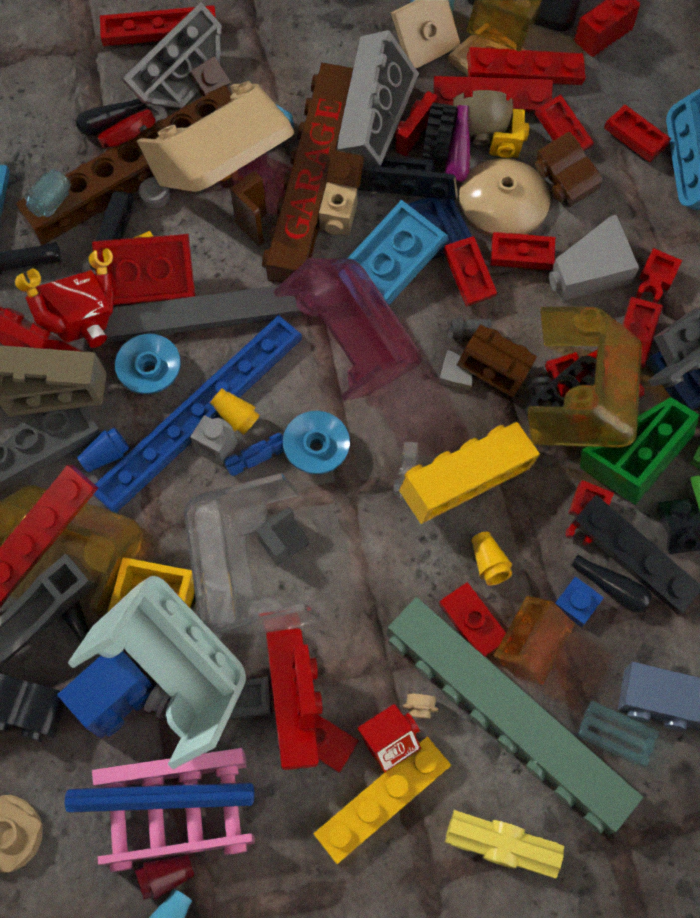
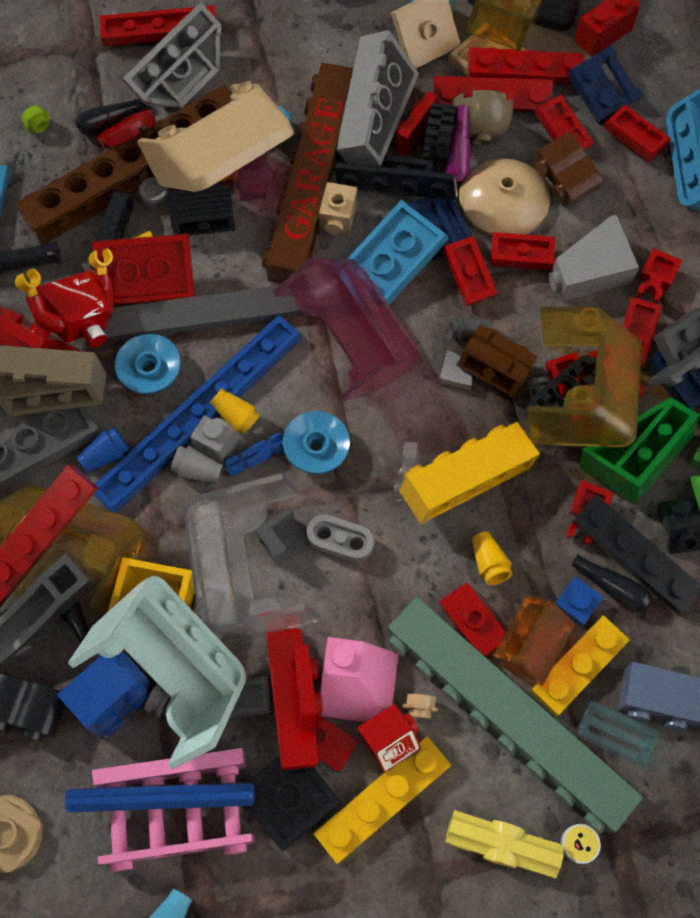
(35, 119): none -> lime plate
(47, 193): clear light blue brick -> none
(163, 875): dark red cone -> none
(195, 465): none -> light grey cone
(202, 210): none -> black brick
(209, 76): reddish brown plate -> none
(249, 205): reddish brown panel -> none
(290, 801): none -> black plate
(341, 536): none -> light grey plate
(345, 168): reddish brown plate -> none
(357, 680): none -> bright pink slope
(510, 143): yellow bracket -> none
(580, 666): none -> yellow plate
(580, 844): none -> light yellow tile
(598, 90): none -> dark blue plate

